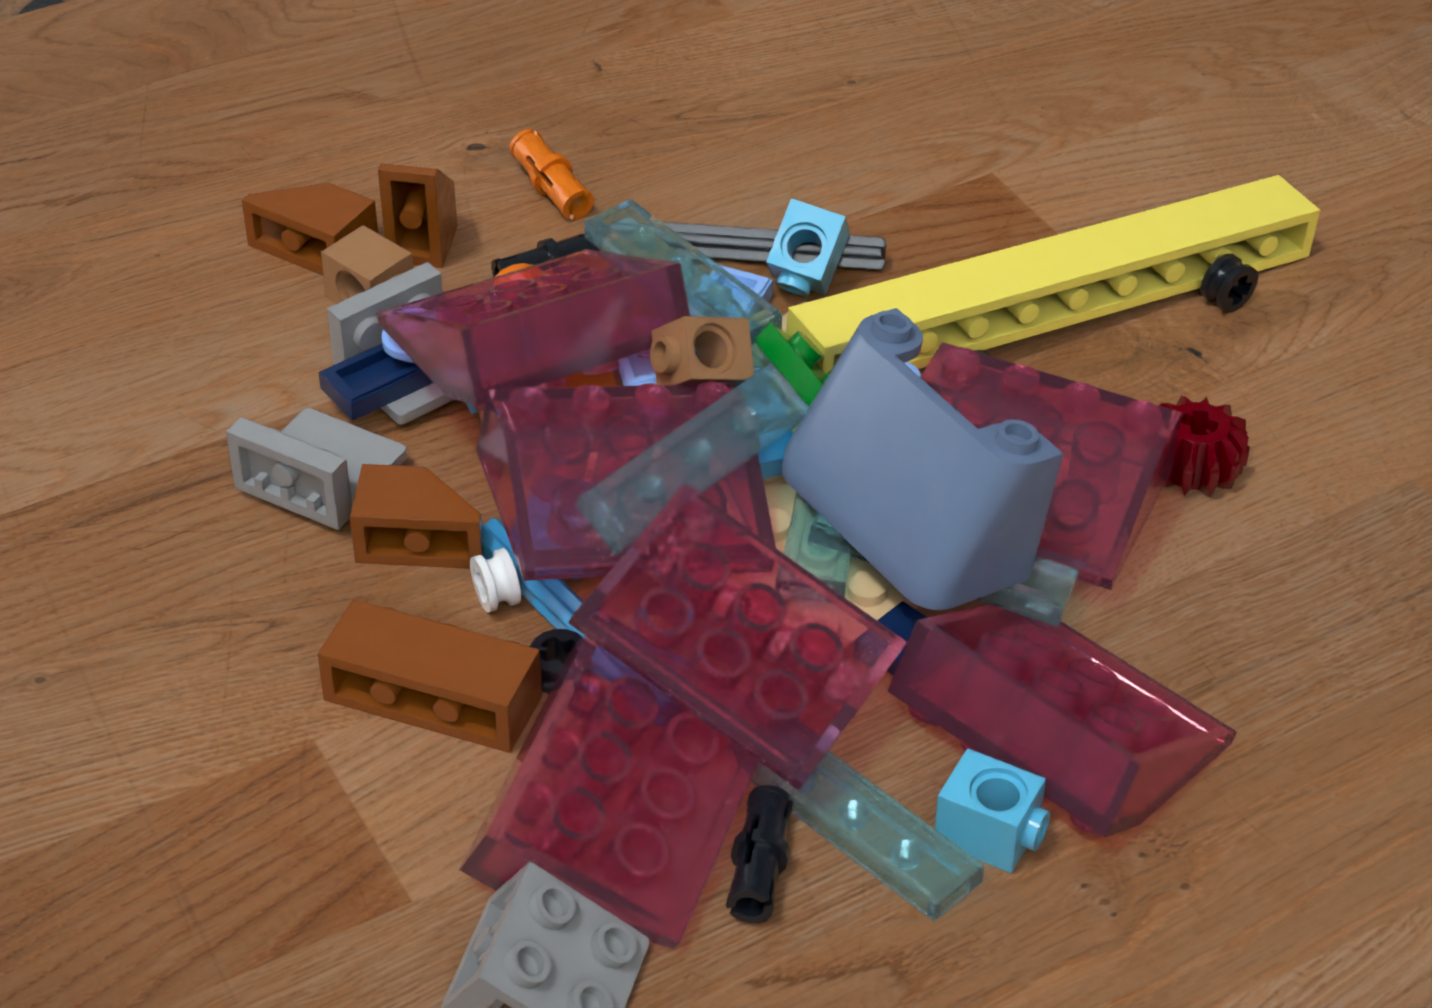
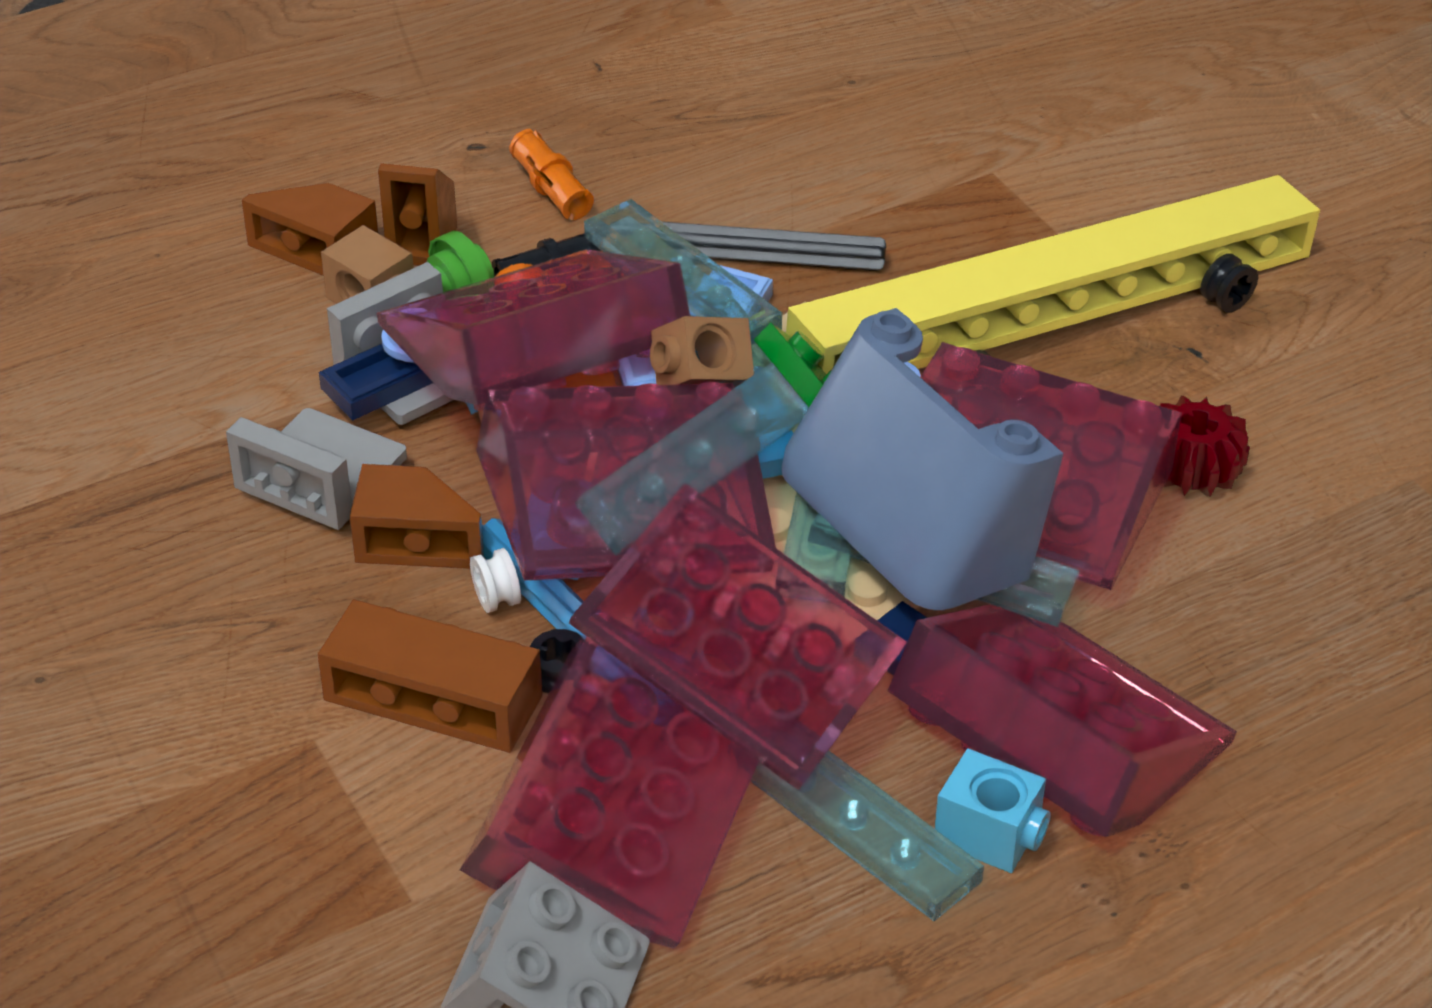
(459, 260): none -> bright green plate
(759, 854): black pin -> none
(801, 225): medium azure brick -> none

